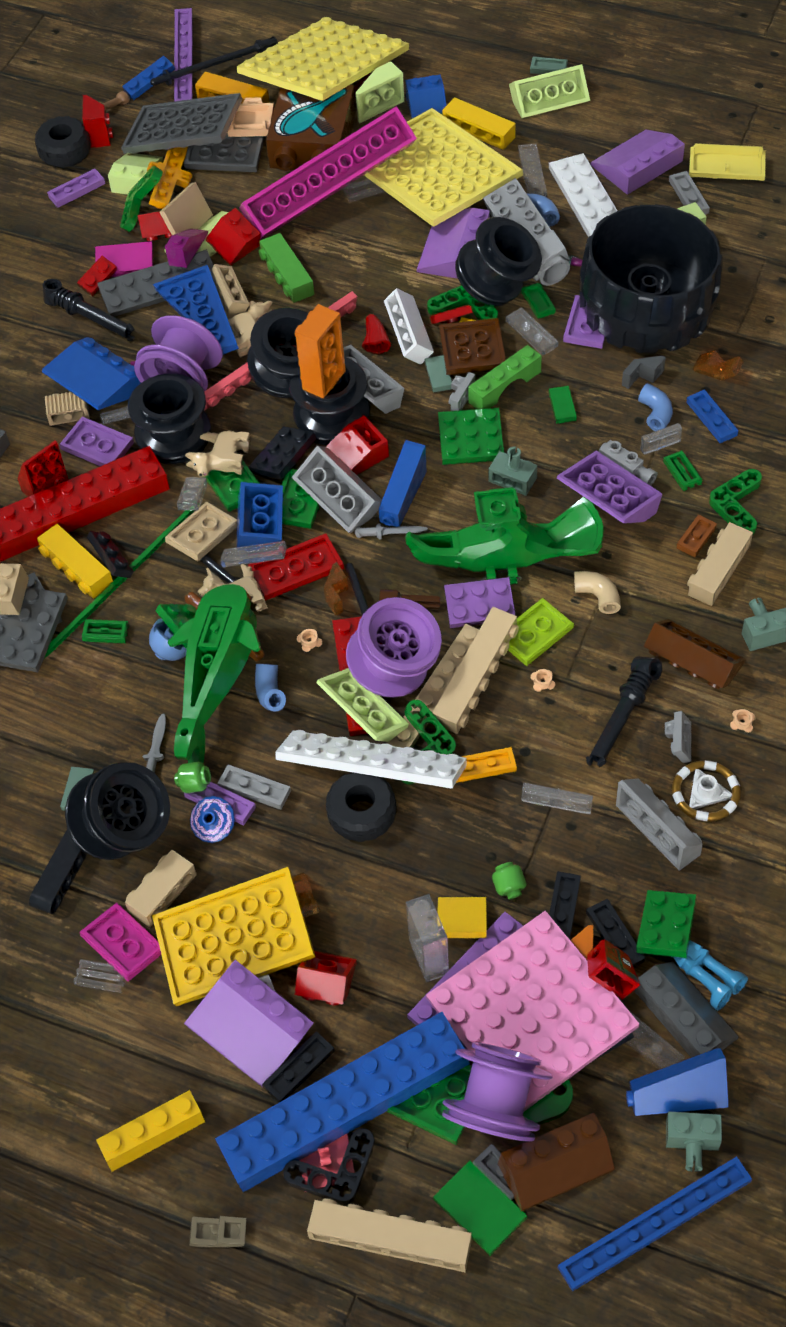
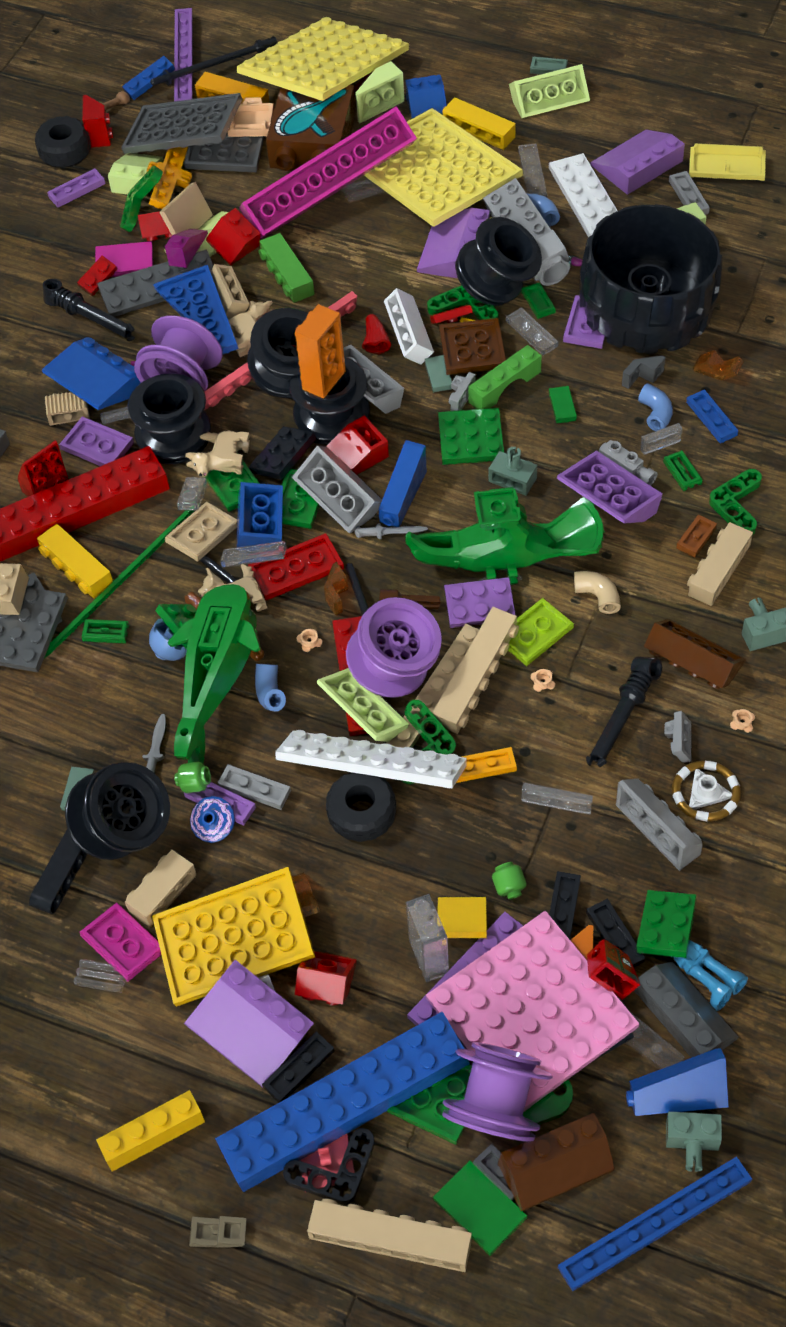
(110, 554): black plate -> none

